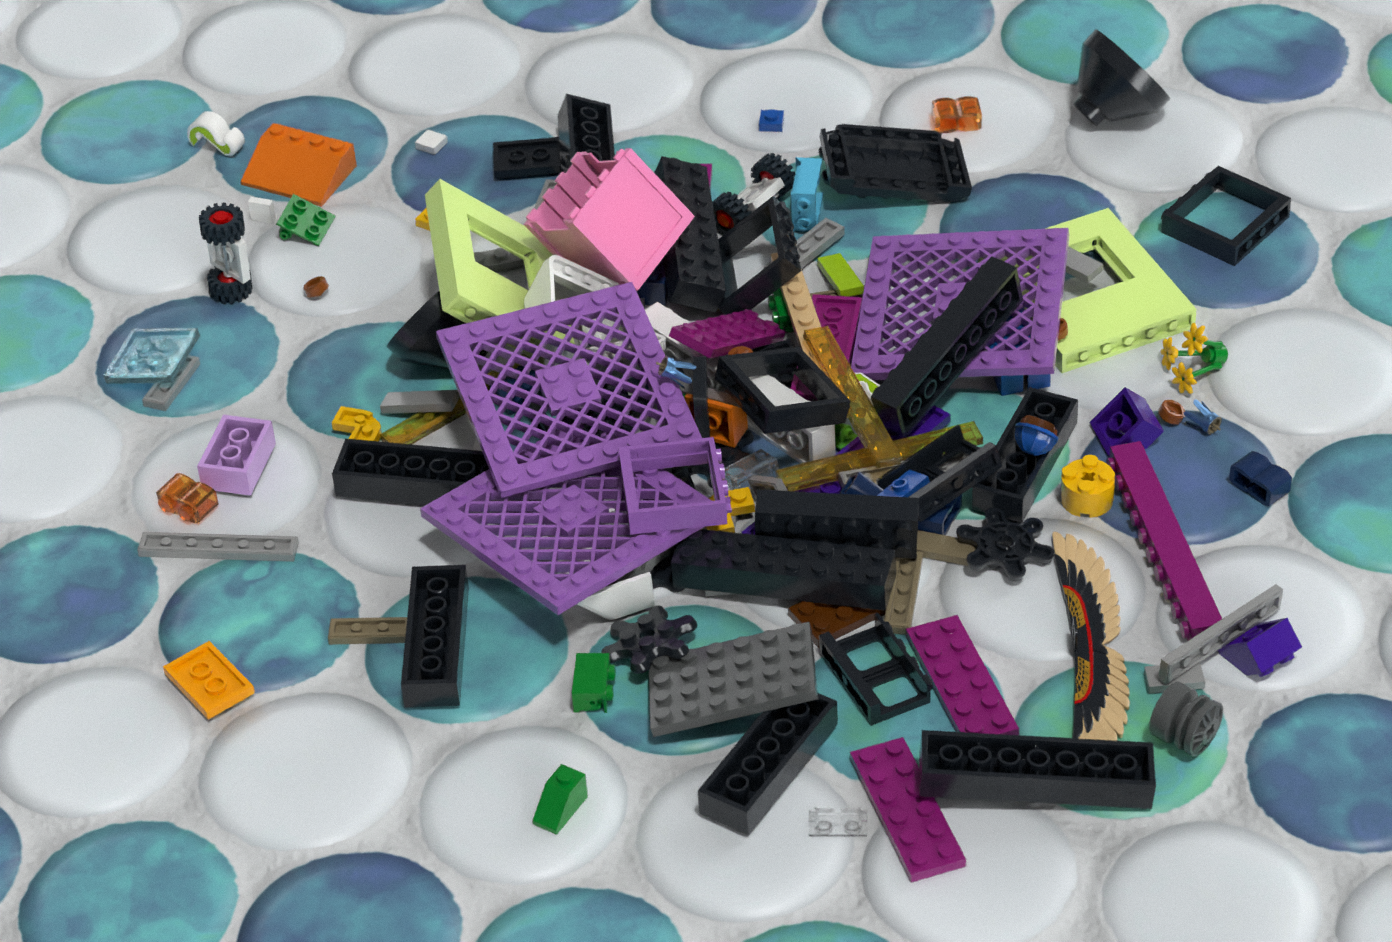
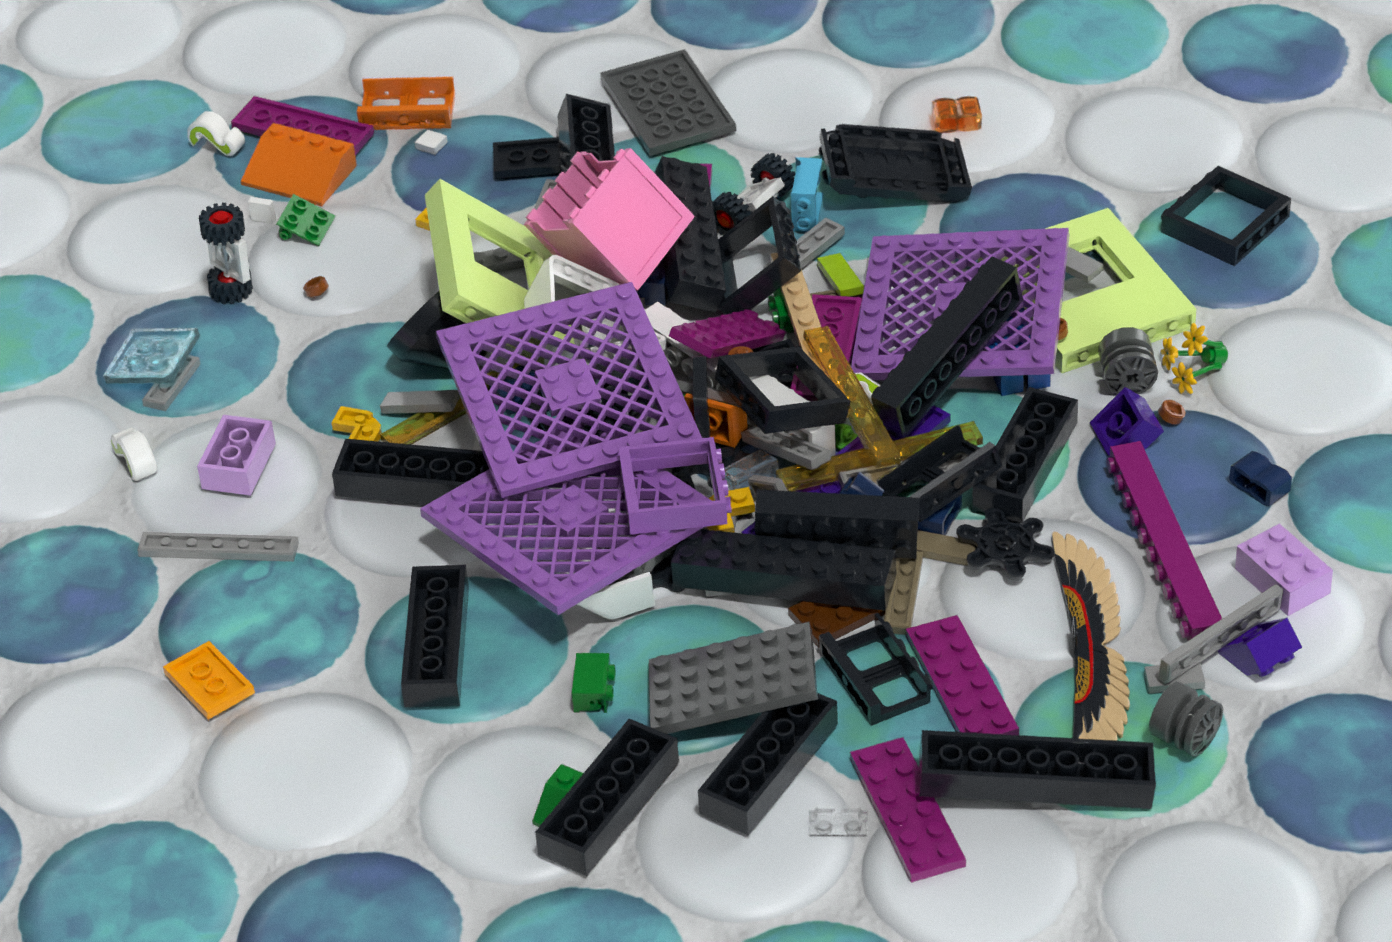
(136, 451): none -> white animal
(187, 498): clear orange brick -> none
(262, 112): none -> magenta plate
(367, 630): dark tan tile -> none
(408, 112): none -> orange window
(607, 797): none -> black brick
(649, 639): black plate -> none
(668, 102): none -> dark grey plate
(668, 369): flat silver piece -> none
(771, 120): blue plate -> none
(787, 447): none -> light grey plate
(906, 485): blue plate -> none
(1035, 435): blue piece -> none
(1087, 486): yellow brick -> none
(1114, 83): black cone -> none
(1128, 360): none -> dark grey wheel
(1207, 420): flat silver piece -> none
(1283, 560): none -> lavender brick

